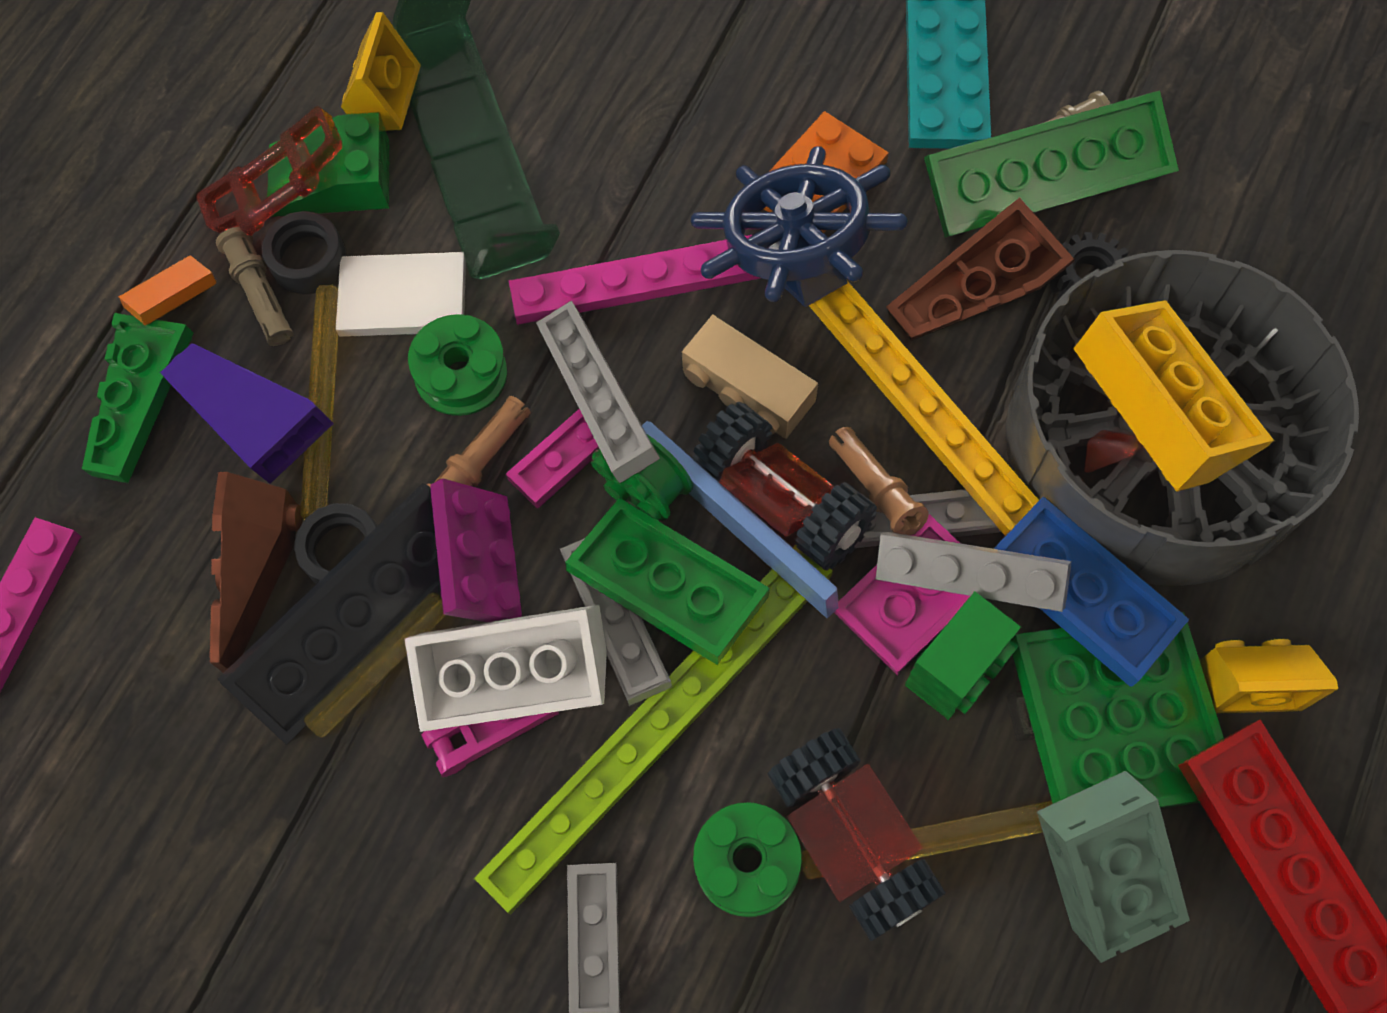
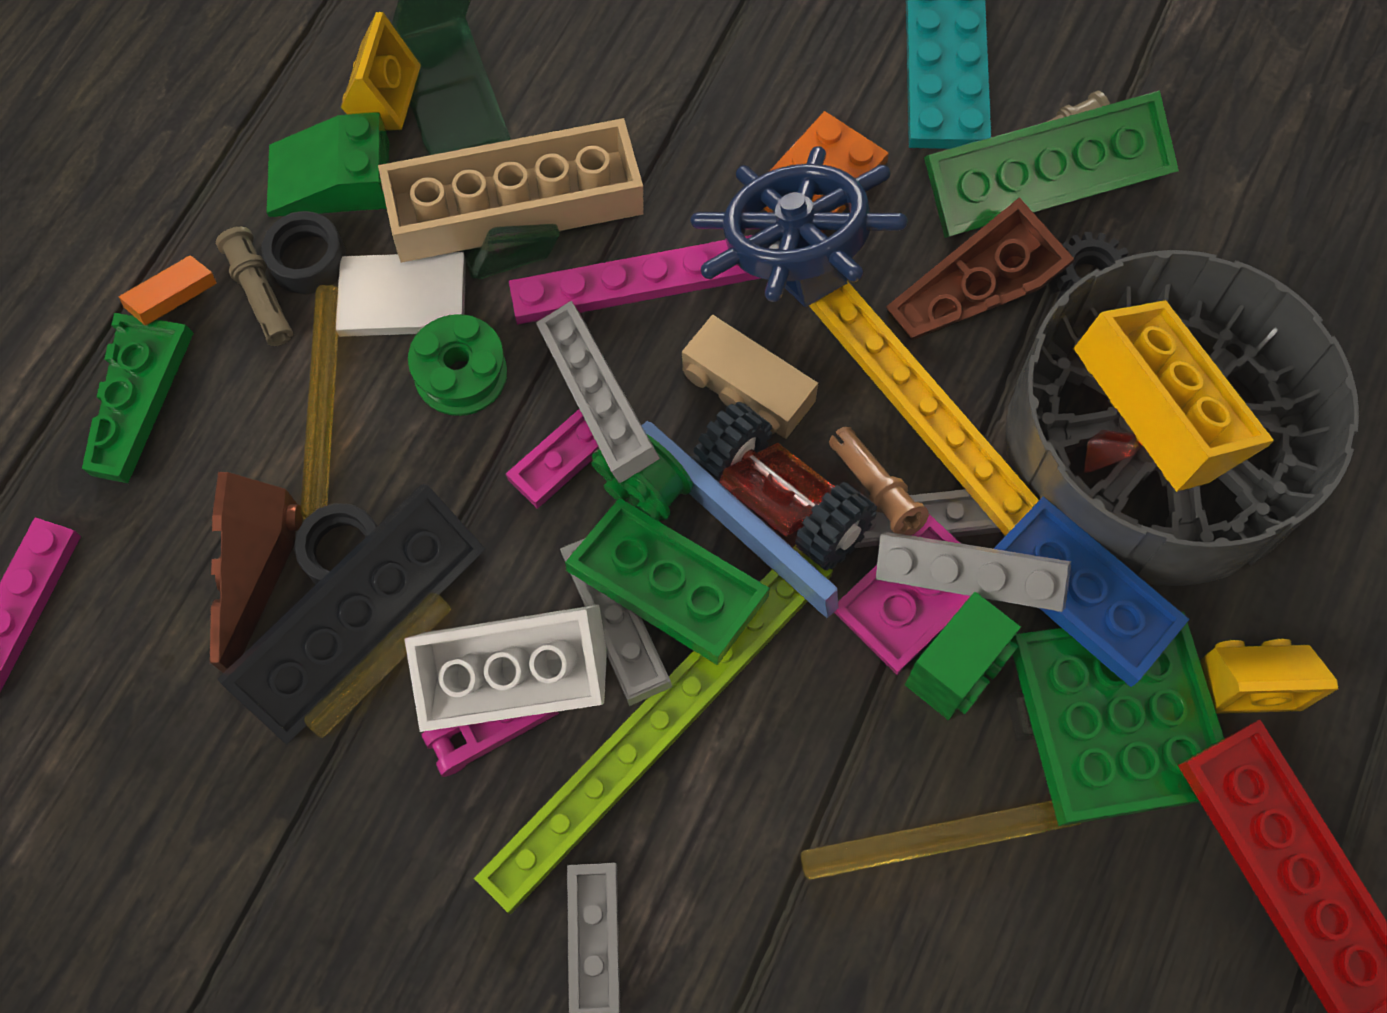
(250, 413): dark purple slope -> none
(302, 178): clear red bar -> none
(468, 466): medium nougat pin -> none
(475, 552): magenta plate -> none
(547, 178): none -> tan brick
(740, 828): green wheel -> none
(855, 833): plate -> none
(1114, 865): sand green piece -> none

